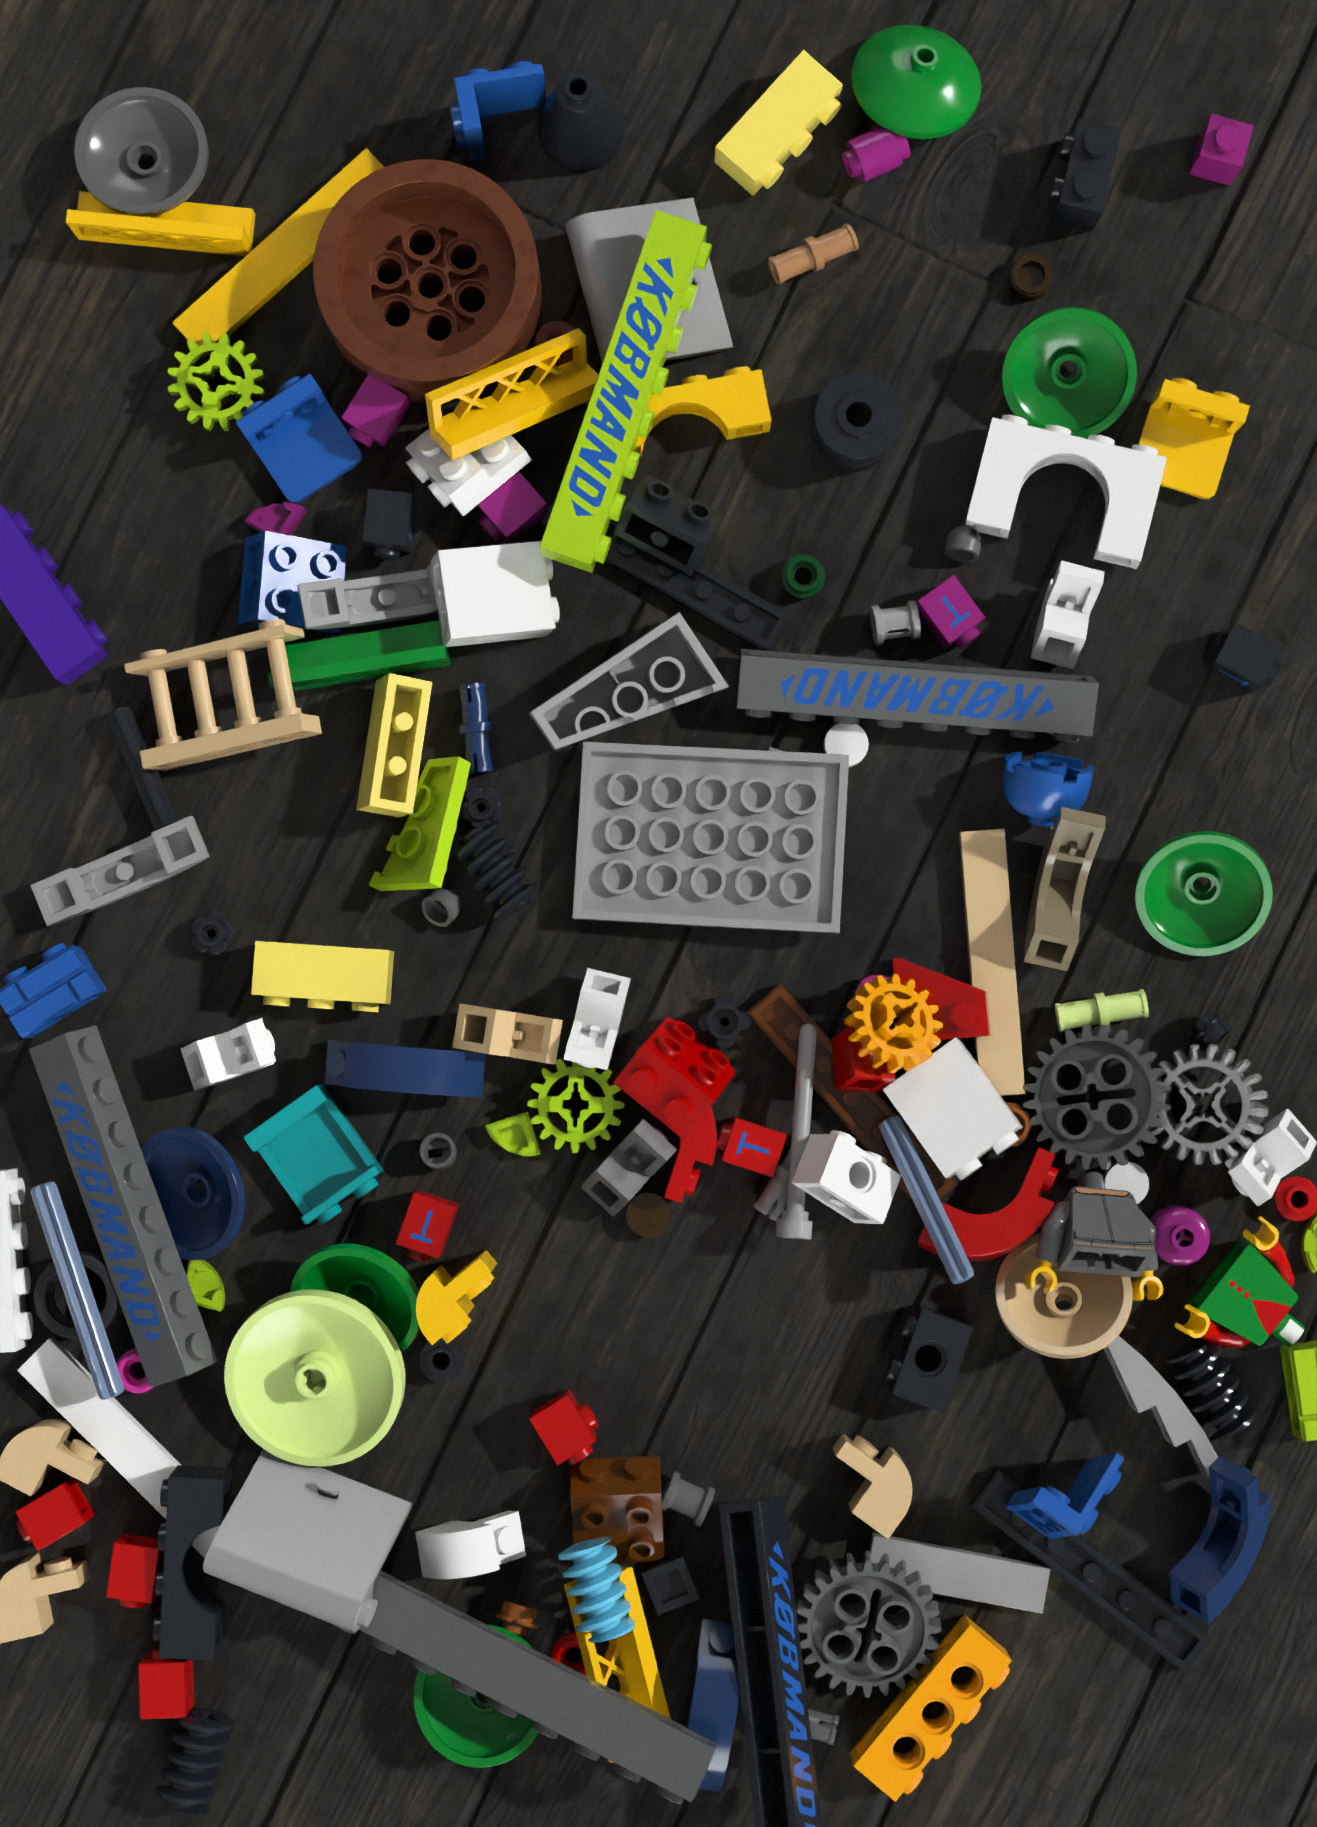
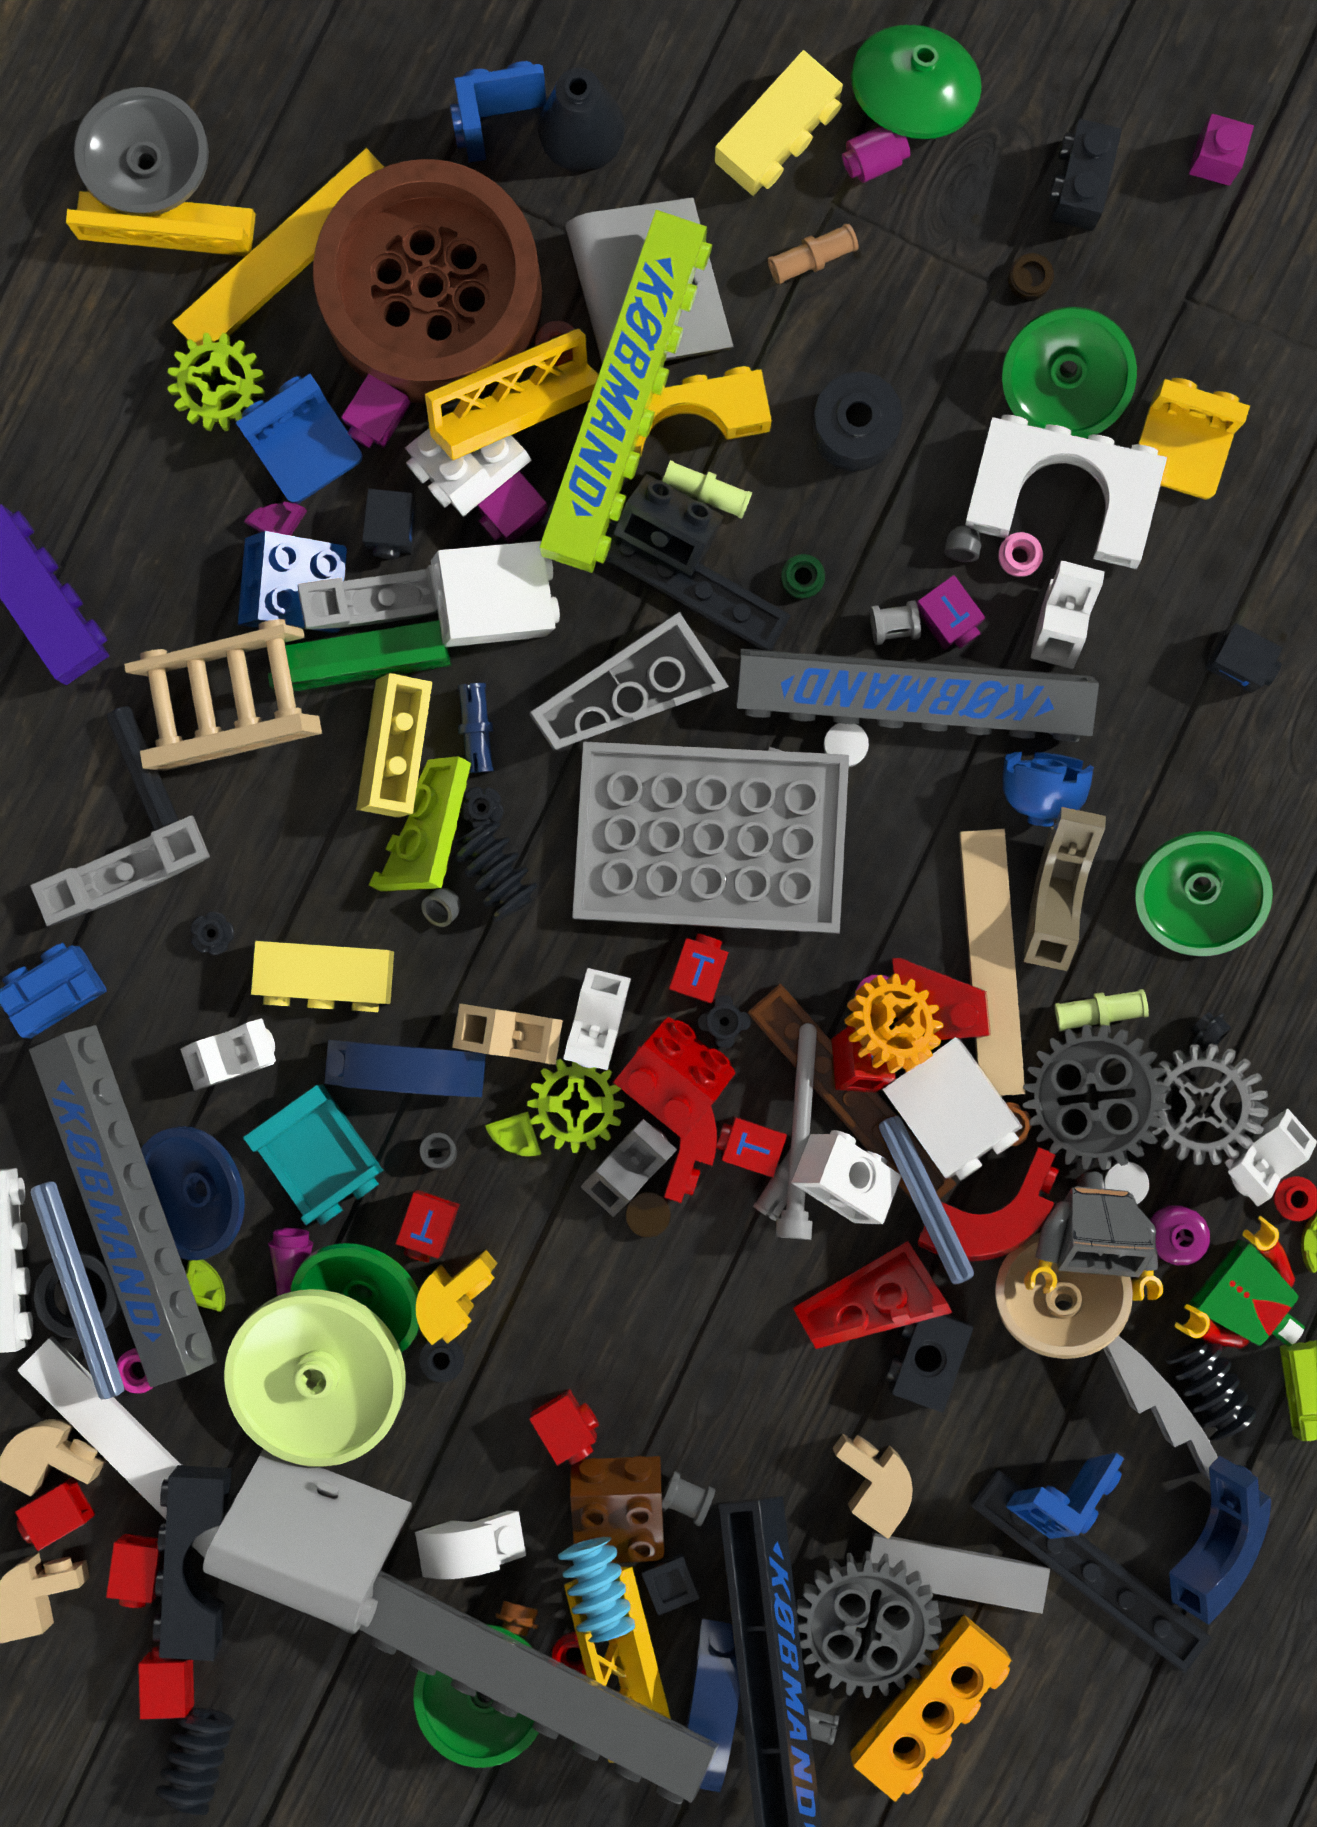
(287, 1254): none -> magenta cone
(699, 968): none -> red brick
(707, 489): none -> yellowish green pin
(873, 1300): none -> red wing
(1029, 545): none -> bright pink plate

